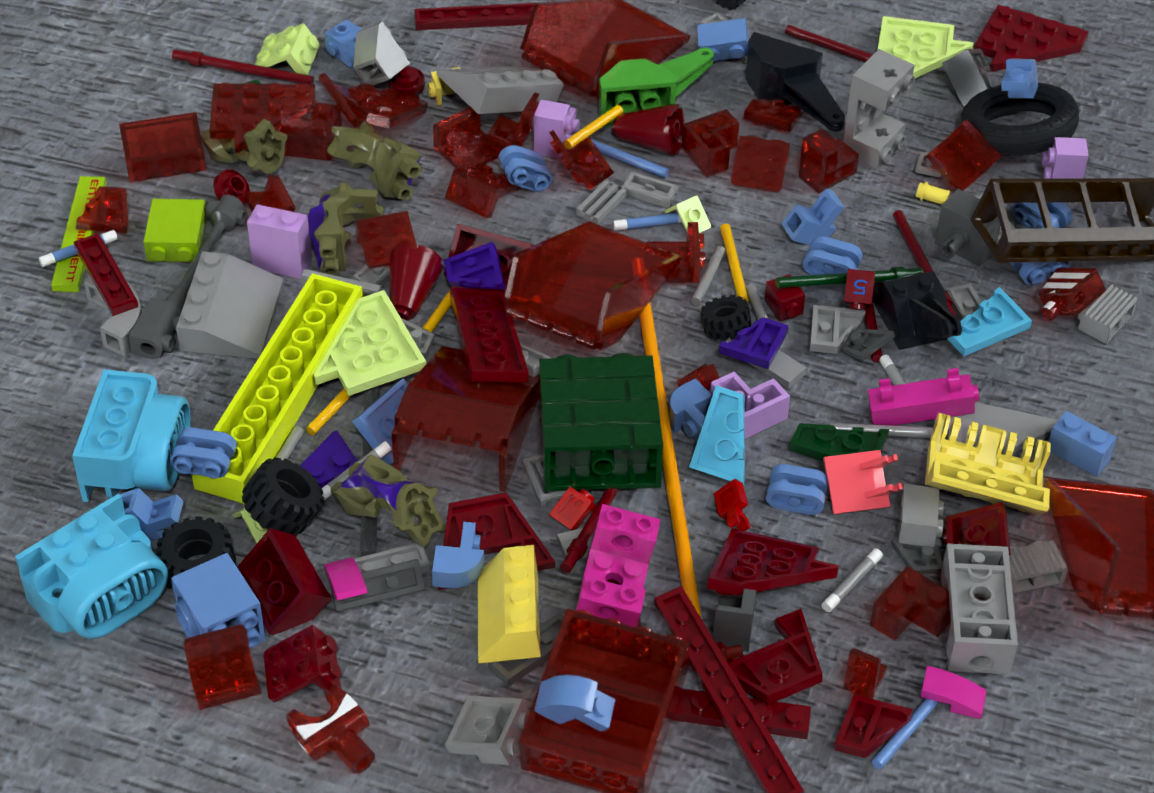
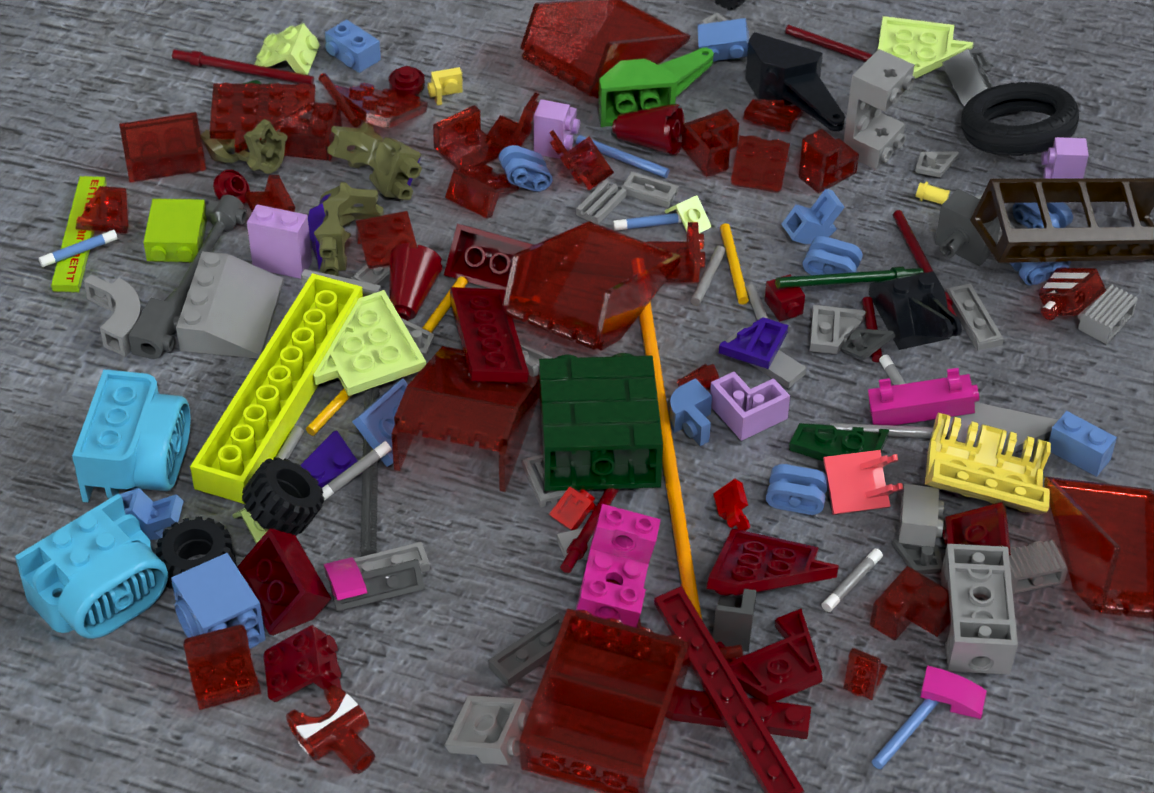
(105, 274): dark red tile -> none
(203, 452): medium blue brick -> none
(377, 54): light grey slope -> none
(380, 485): olive hips -> none
(459, 566): medium blue brick -> none
(473, 16): dark red tile -> none
(476, 268): dark purple wing -> none
(497, 523): dark red wing -> none
(501, 87): light grey slope -> none
(509, 606): light yellow slope -> none
(574, 697): medium blue brick -> none
(593, 127): yellow bar -> none
(722, 437): medium azure wing -> none
(725, 317): black tyre -> none
(859, 288): dark red brick -> none
(869, 725): dark red wing -> none
(963, 156): clear red bracket -> none
(990, 323): medium azure wing -> none
(1020, 78): medium blue brick -> none
(1027, 36): dark red wing -> none

